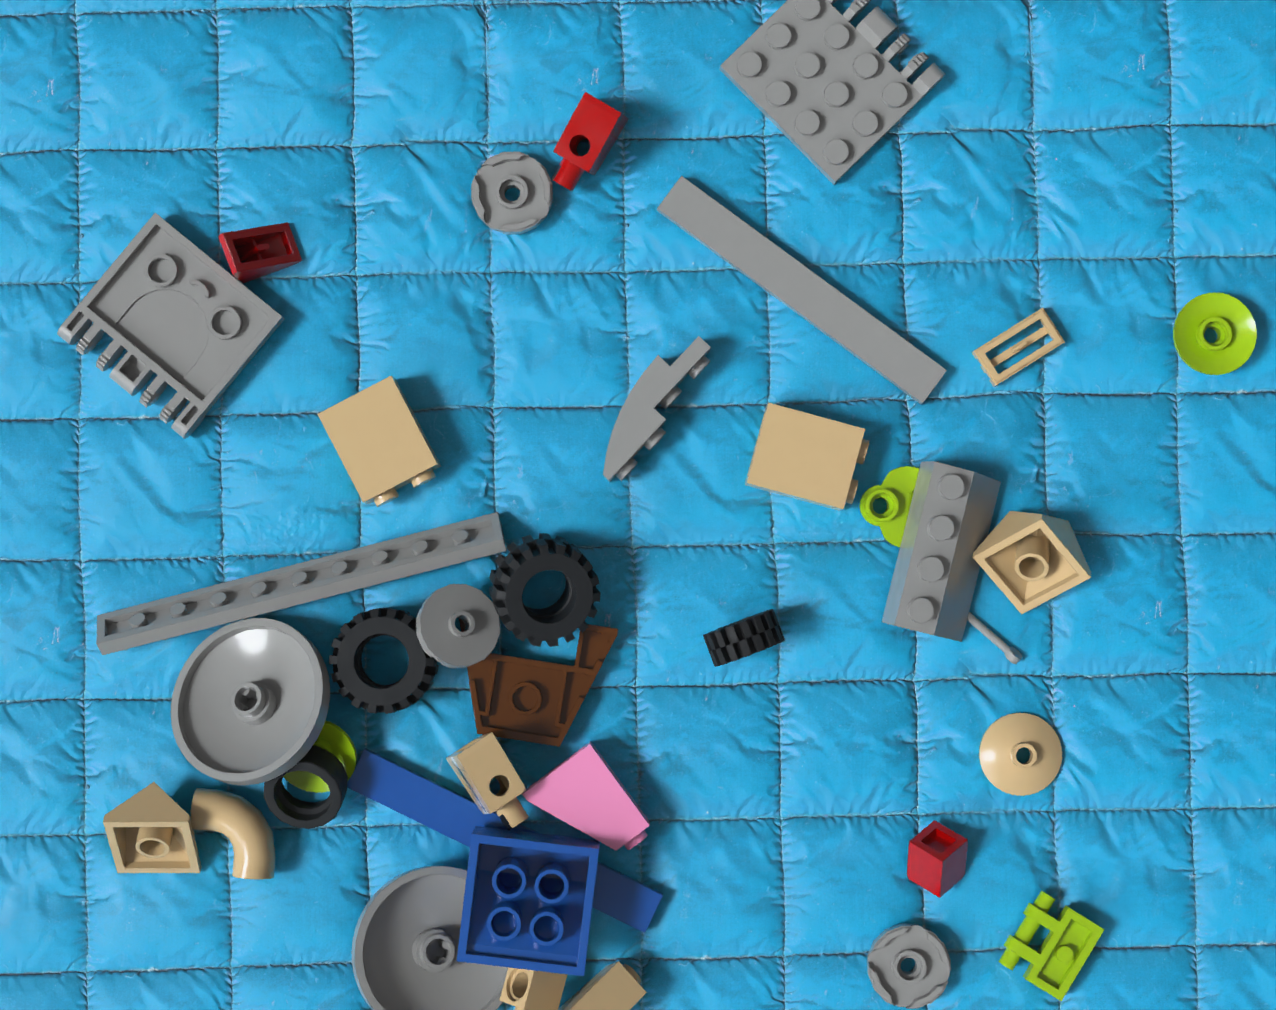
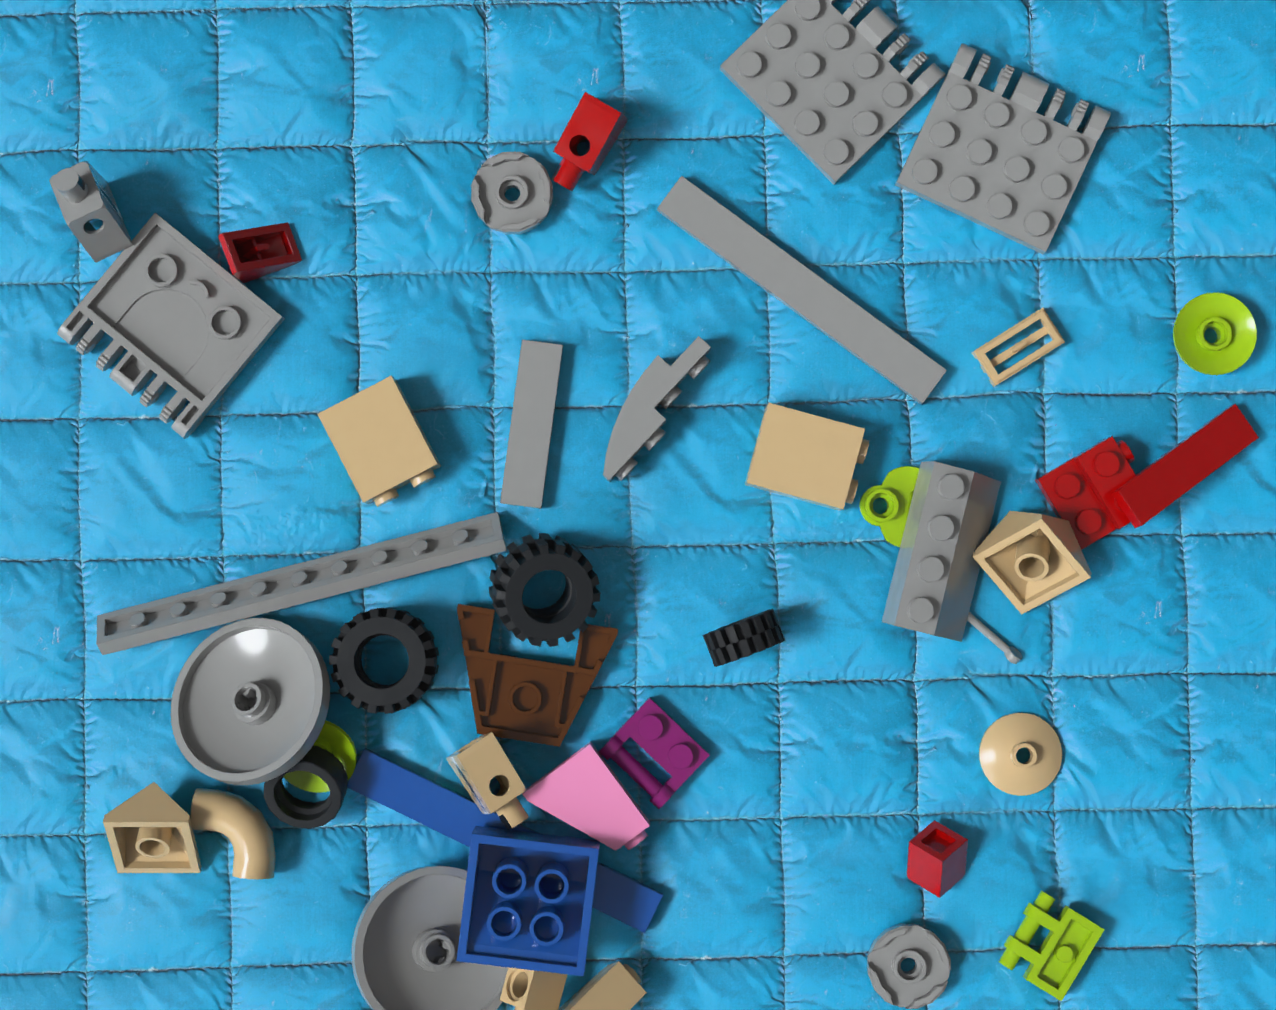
(85, 197): none -> light grey torso
(438, 631): light grey plate -> none
(531, 424): none -> light grey tile
(664, 743): none -> magenta plate
(999, 156): none -> light grey hinge
(1083, 489): none -> red plate
(1184, 466): none -> red tile

